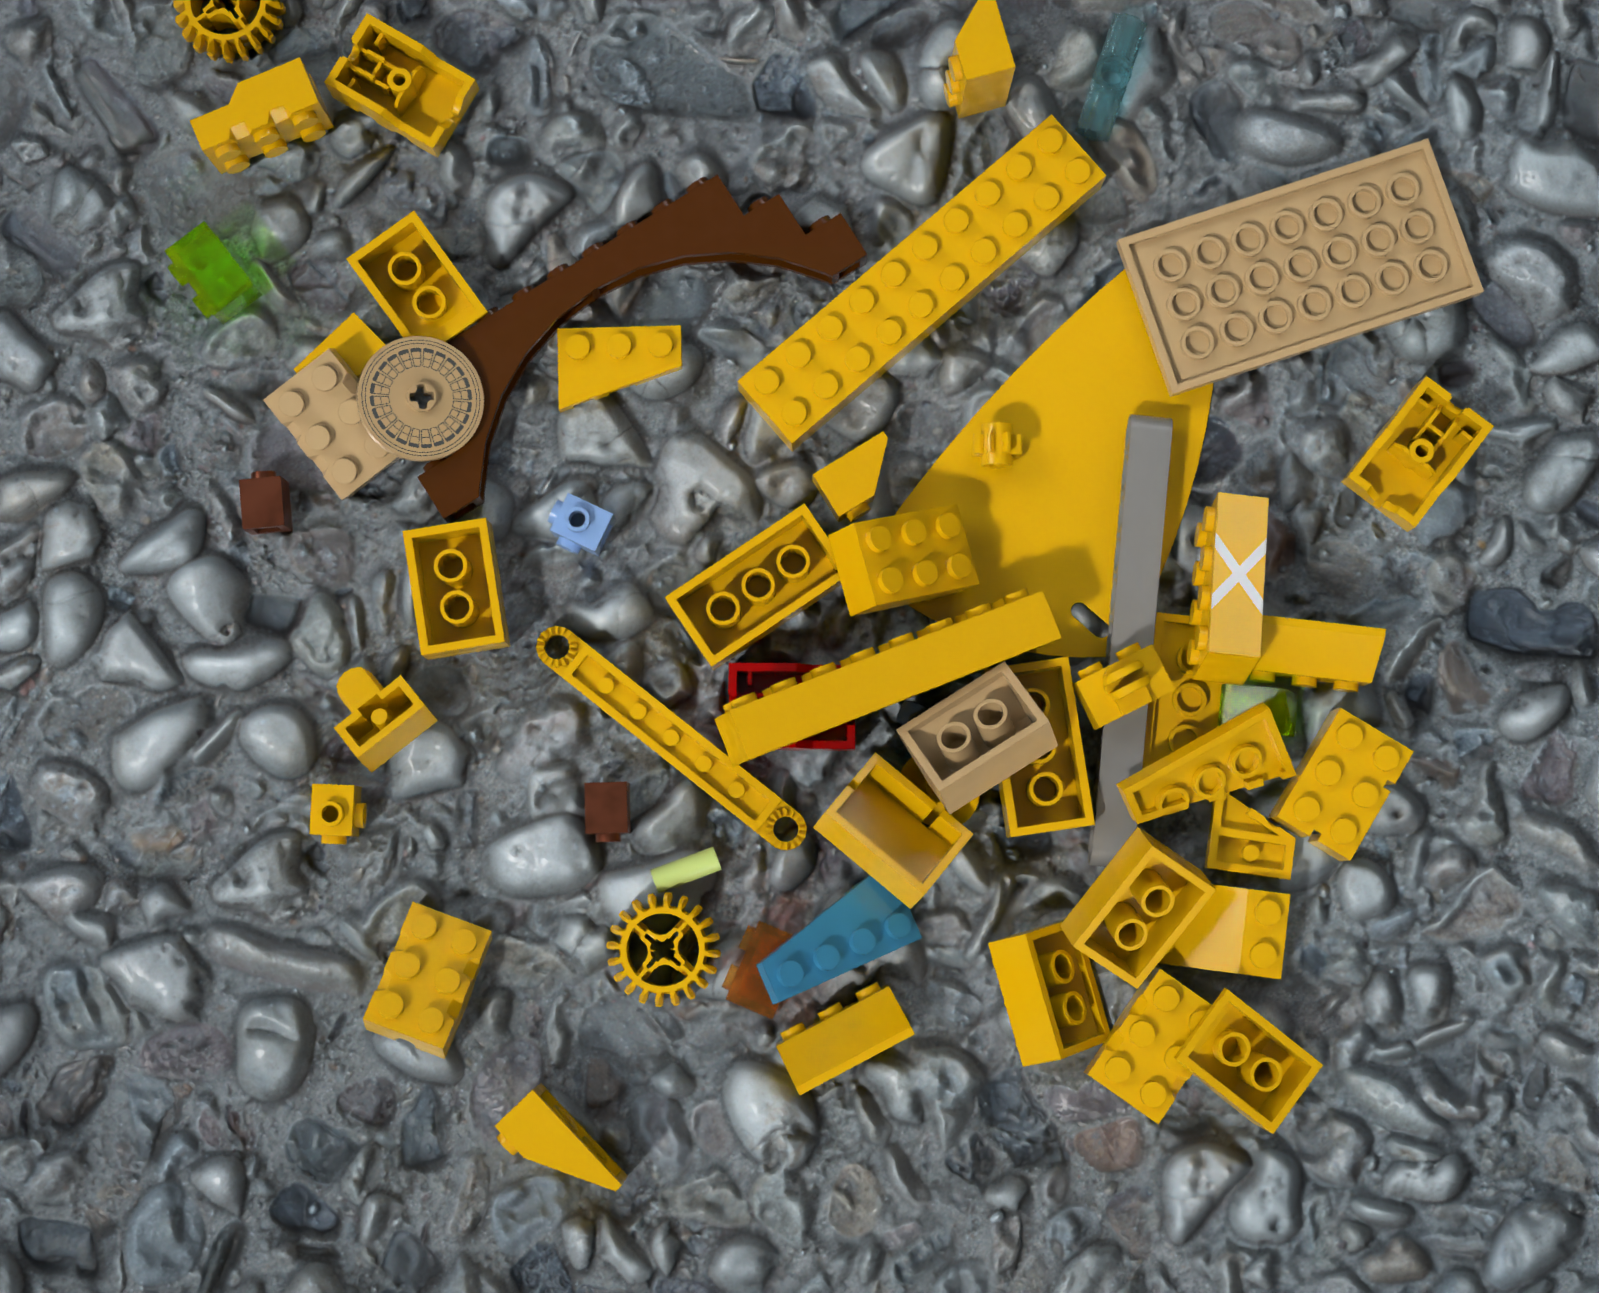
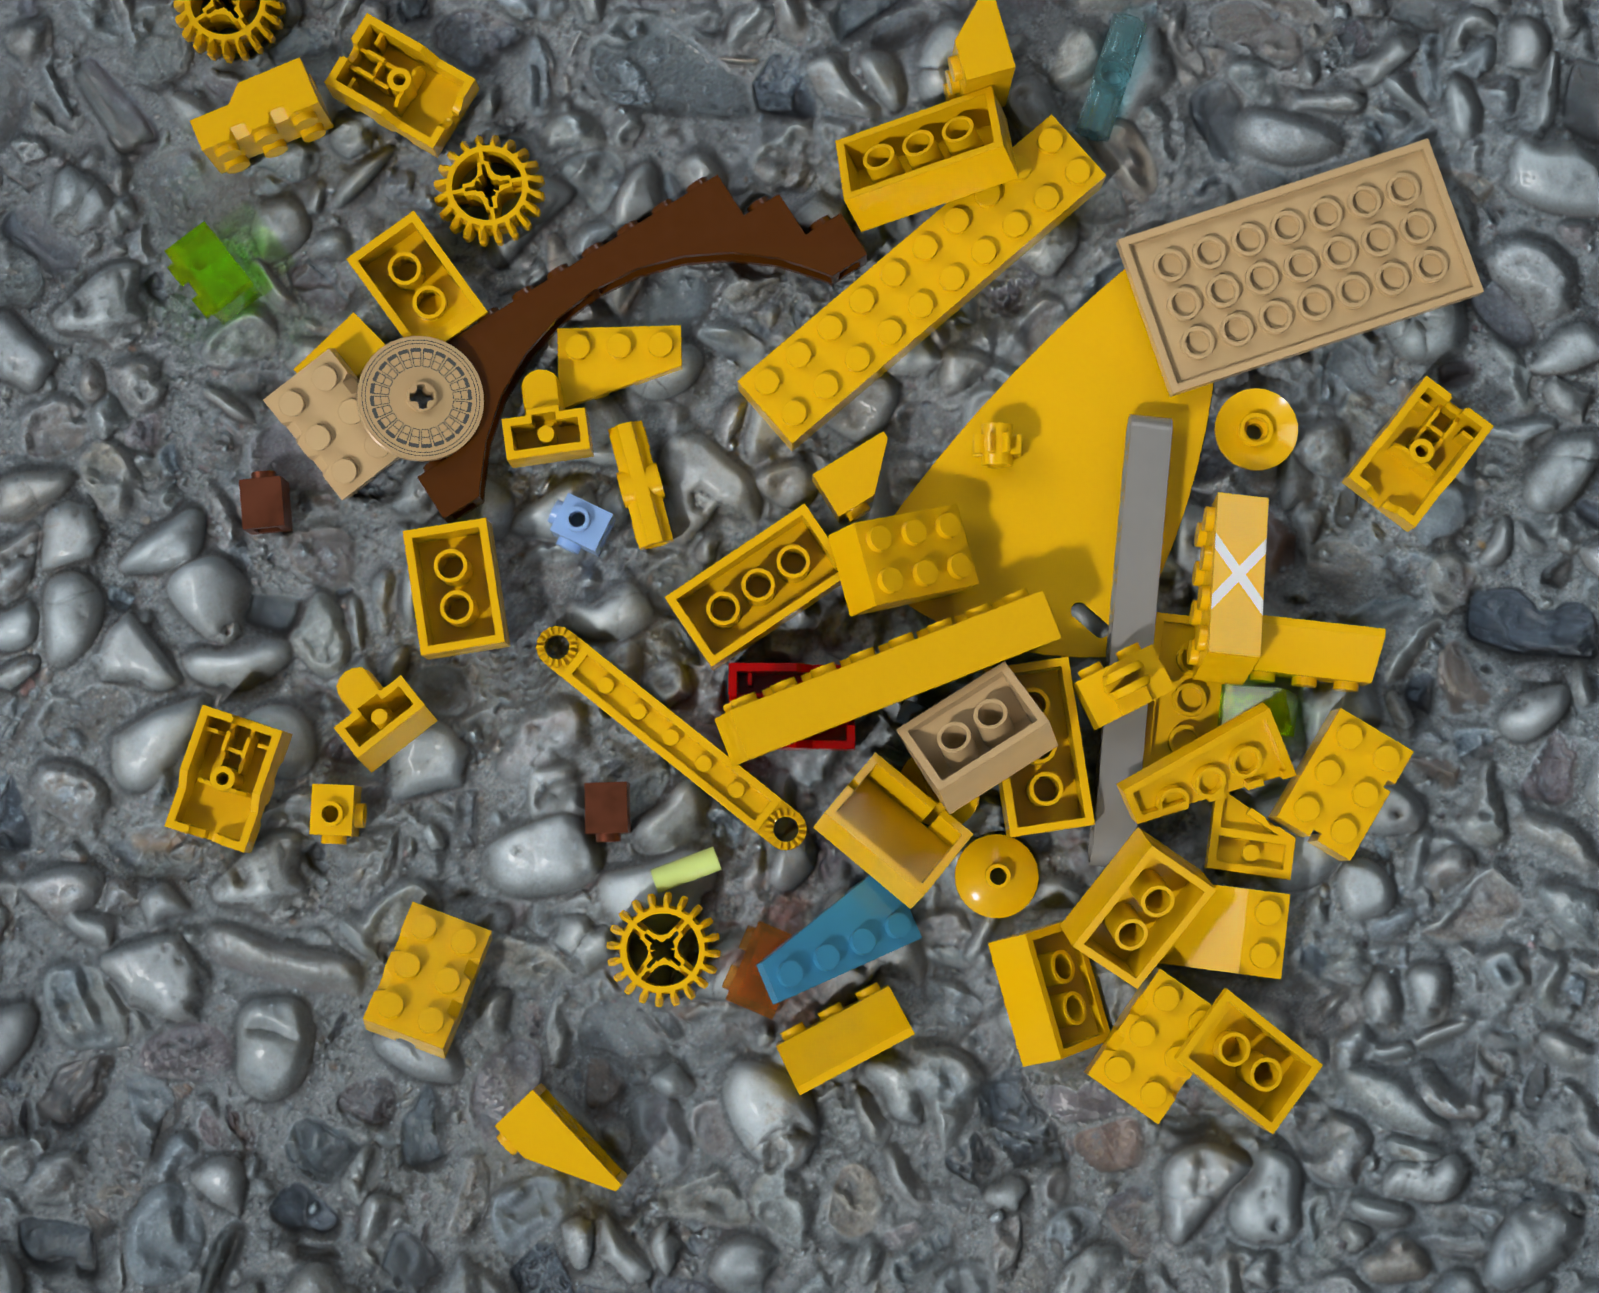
(227, 778): none -> yellow piece
(473, 192): none -> yellow gear
(547, 430): none -> yellow brick
(640, 485): none -> yellow piece
(926, 159): none -> yellow brick
(974, 880): none -> yellow dish
(1272, 417): none -> yellow dish

